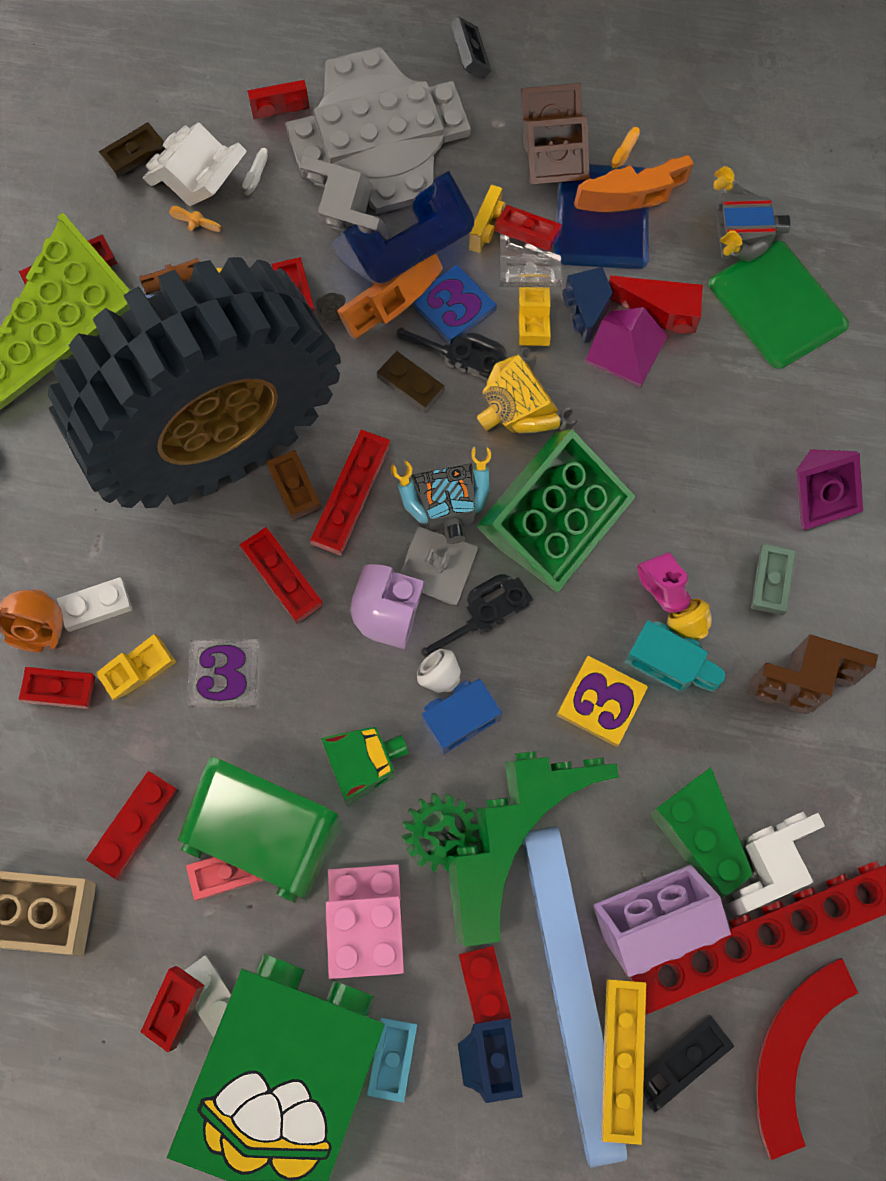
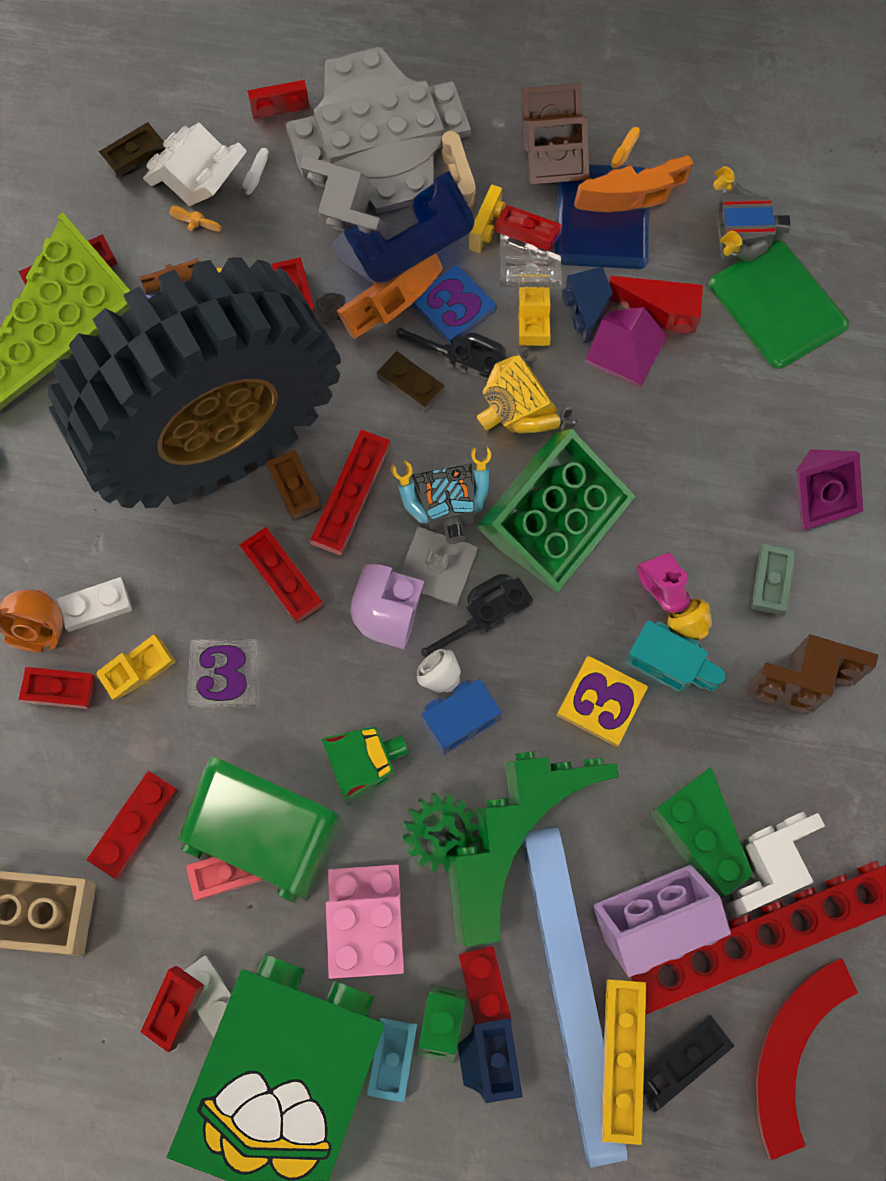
(442, 1023): none -> green torso
(455, 157): none -> tan plate
(470, 47): black plate -> none

